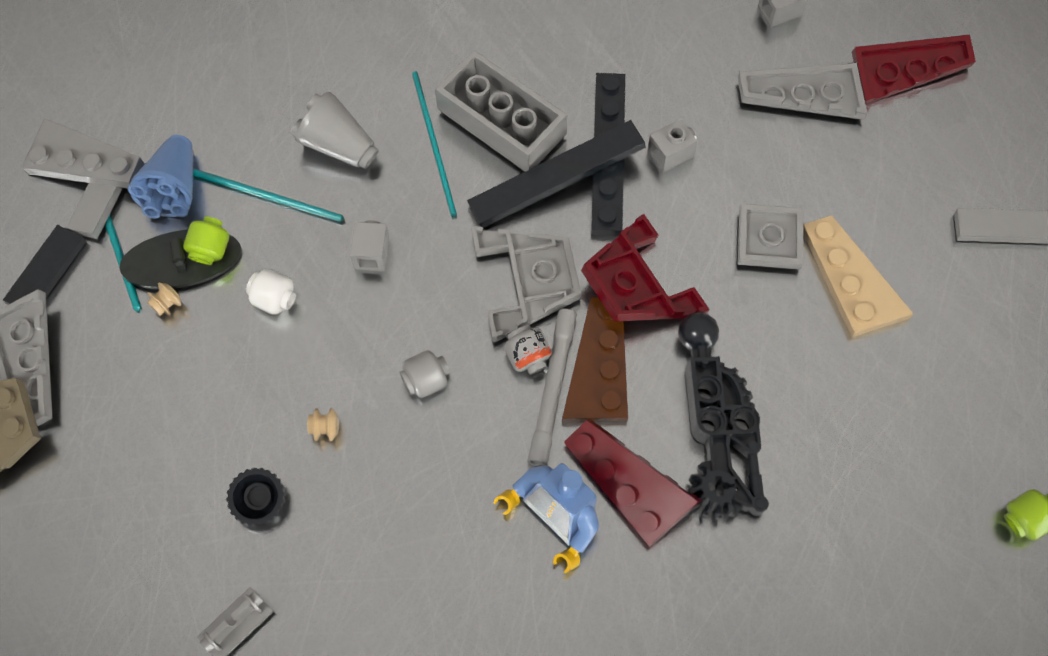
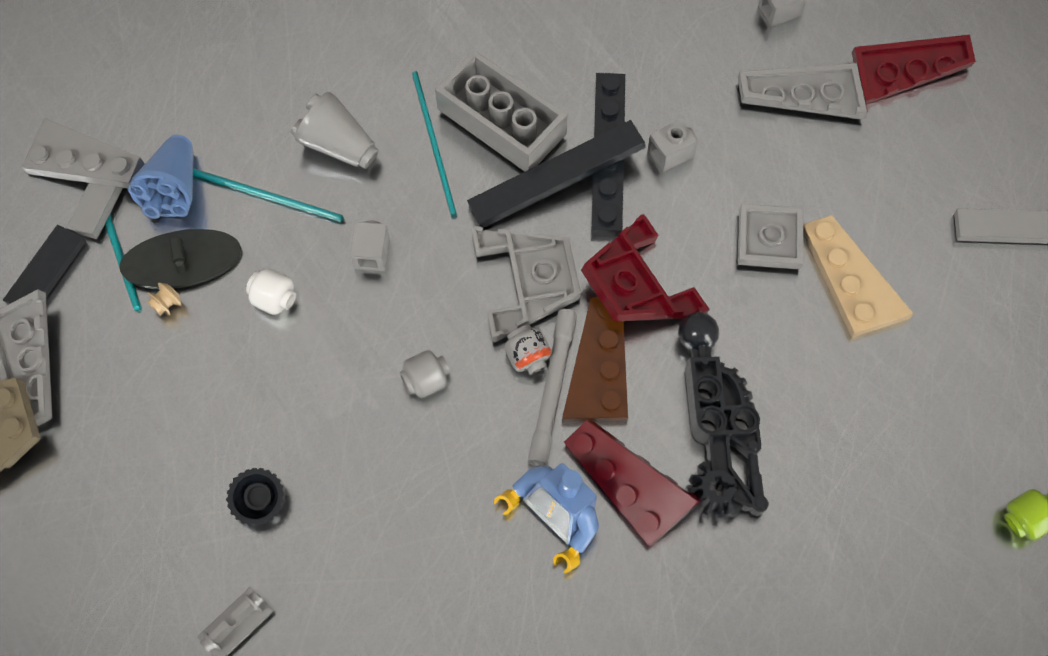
(206, 240): lime head -> none
(323, 424): tan wheel -> none

